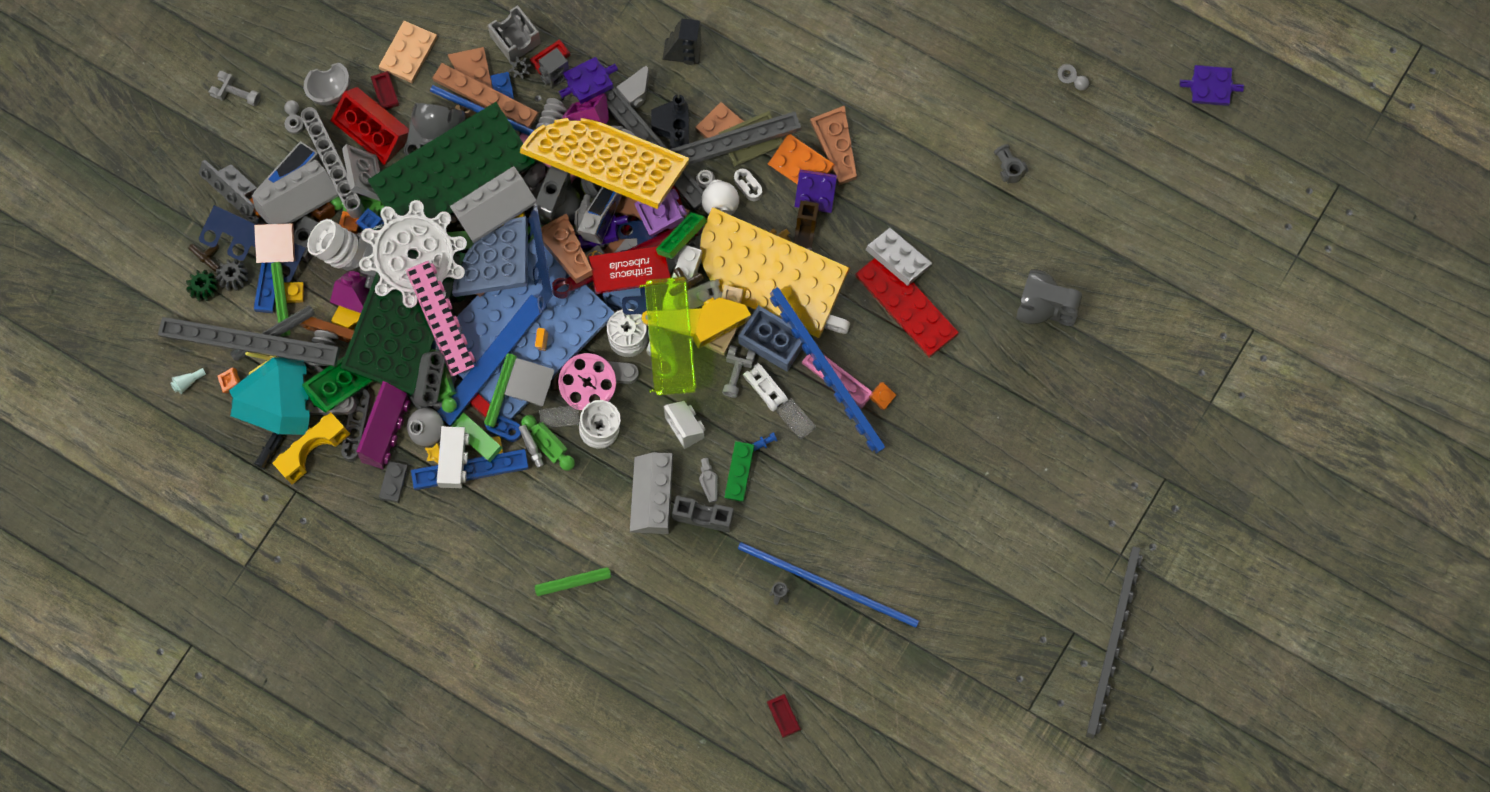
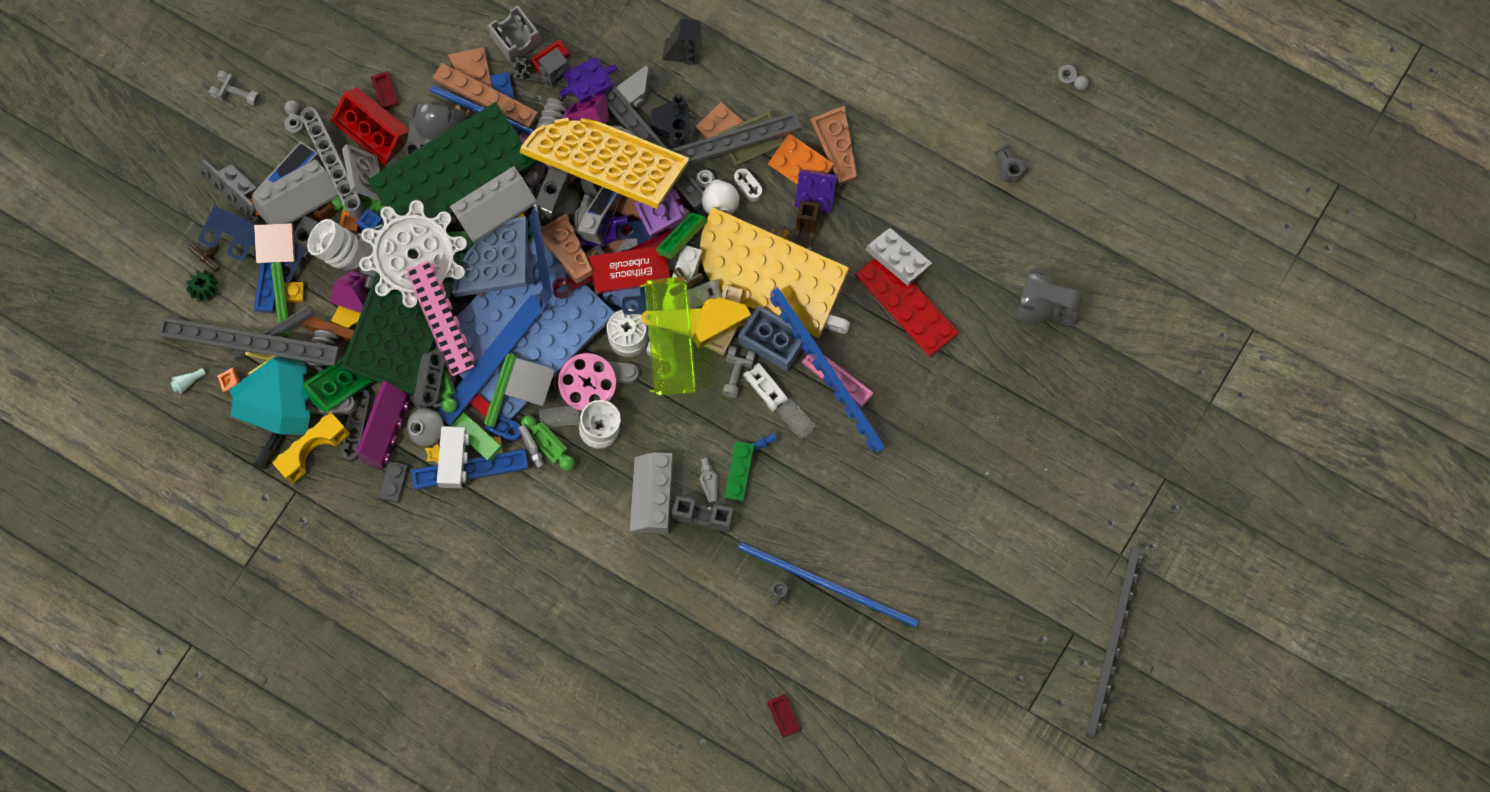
(225, 278): dark grey gear -> none
(327, 86): light grey cylinder -> none
(408, 51): light nougat plate -> none
(541, 339): light orange tile -> none
(572, 581): bright green axle -> none
(683, 423): white slope -> none
(882, 395): orange plate -> none
(1211, 85): dark purple plate -> none

